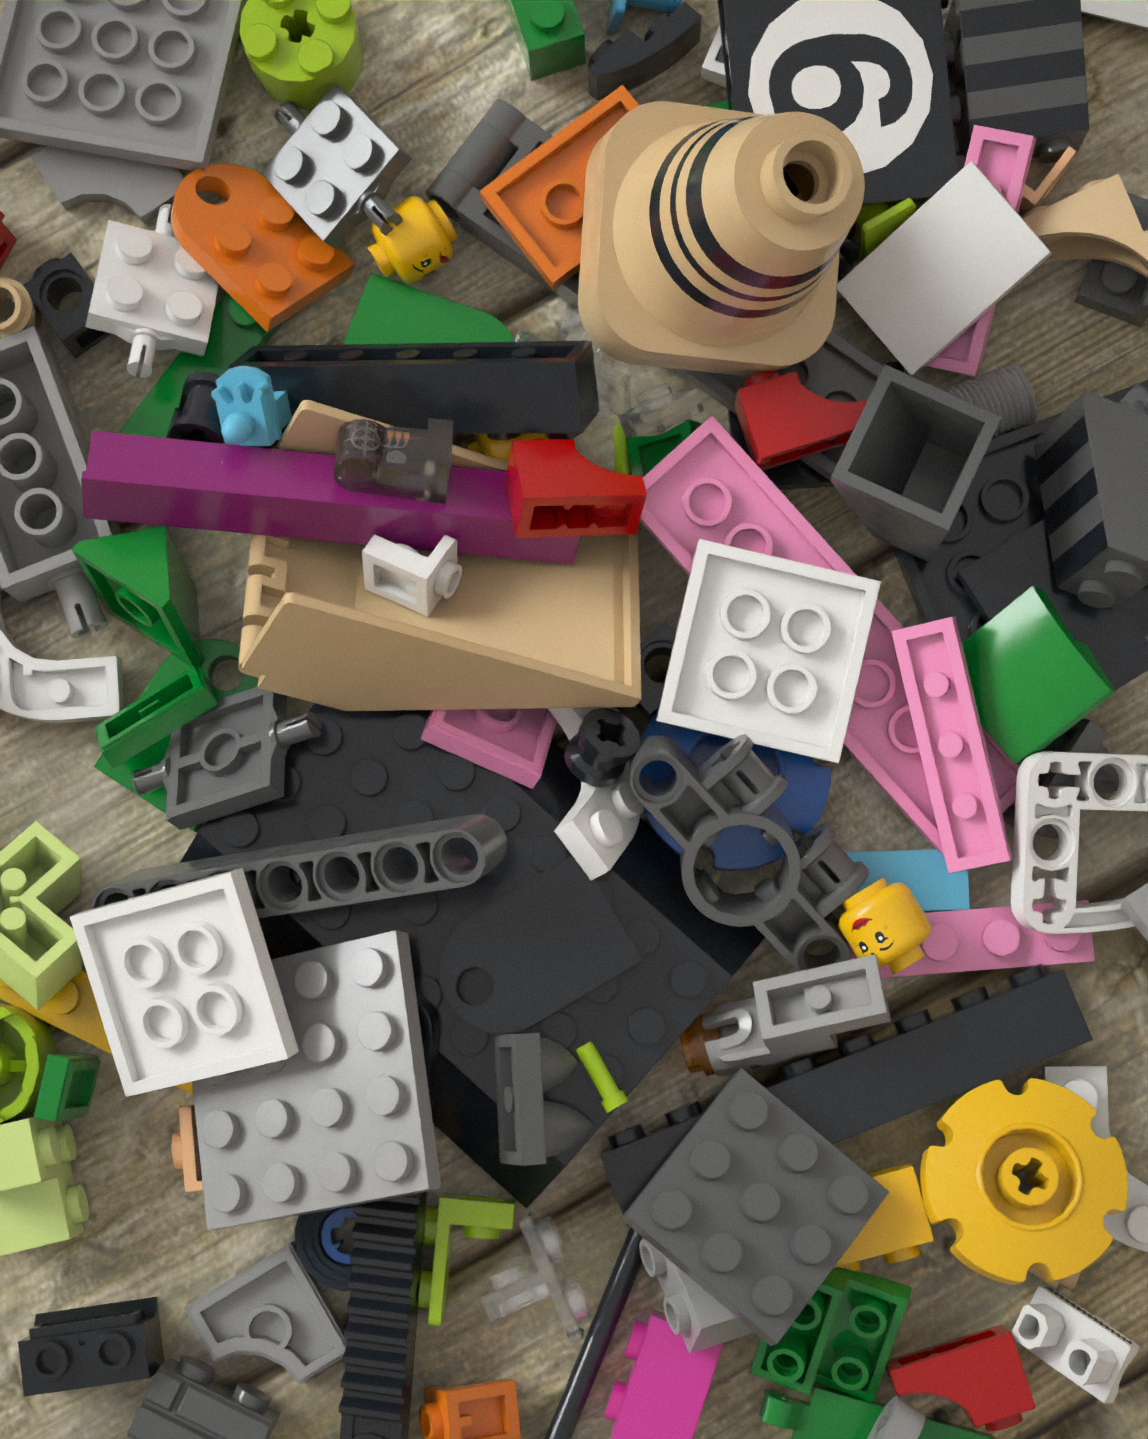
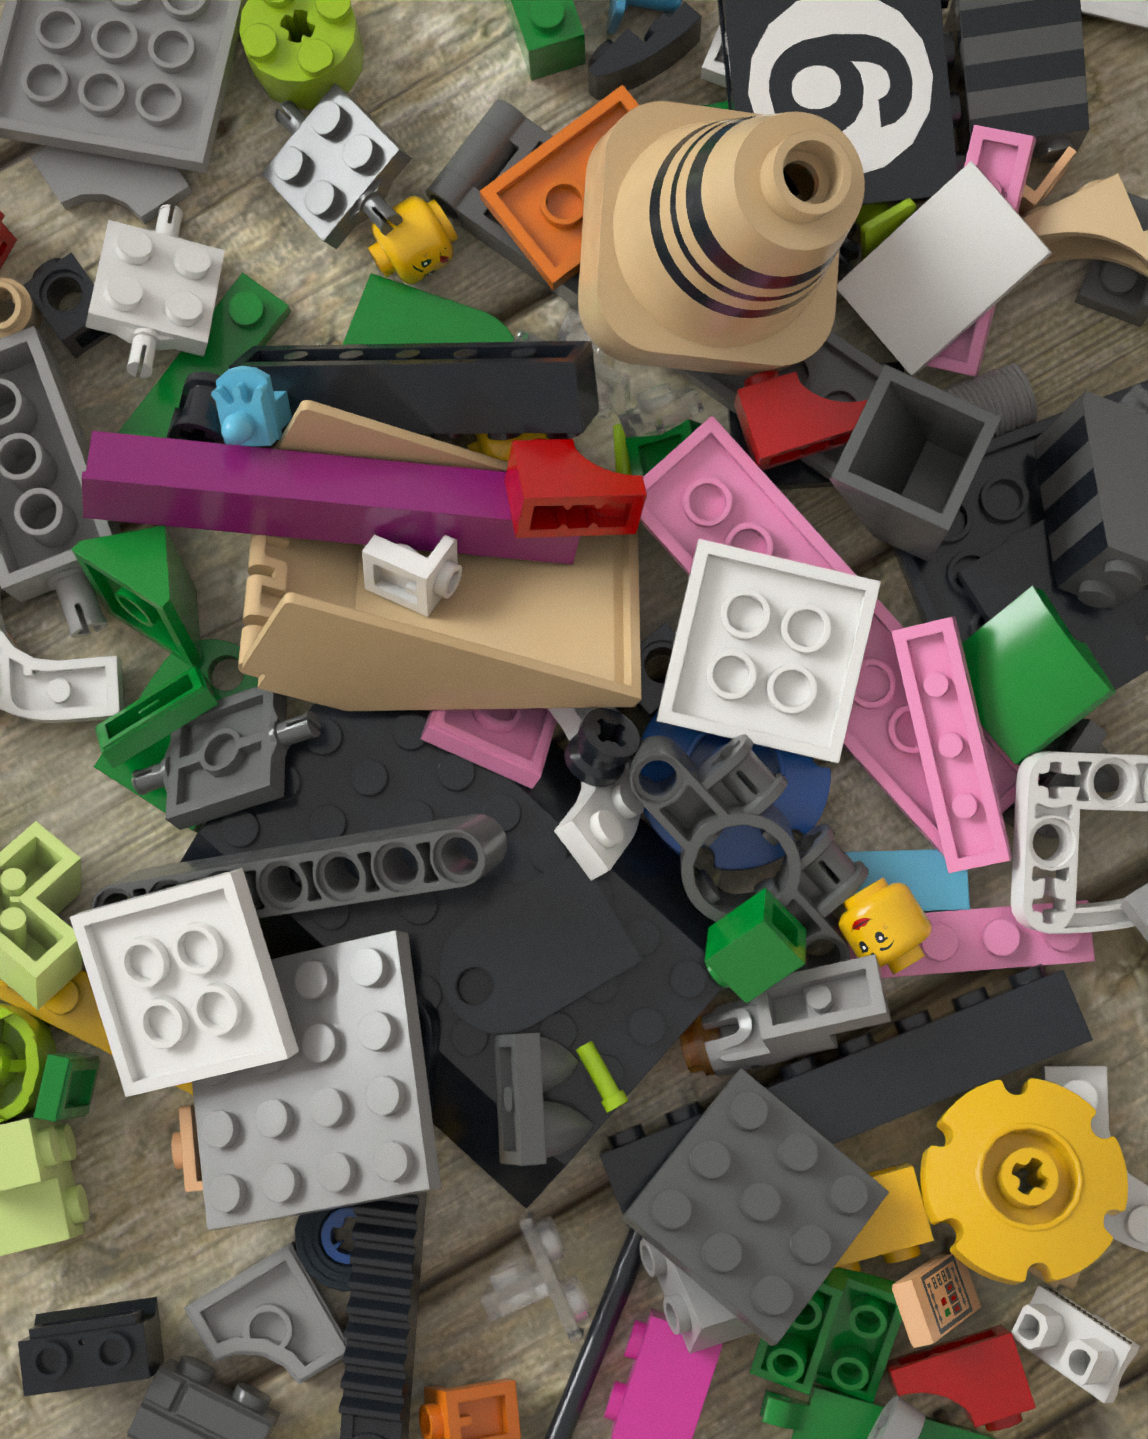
(255, 243): orange plate -> none
(395, 459): clear smoke leg -> none
(482, 1219): lime bracket -> none
(755, 946): none -> green brick
(935, 1298): none -> light nougat tile

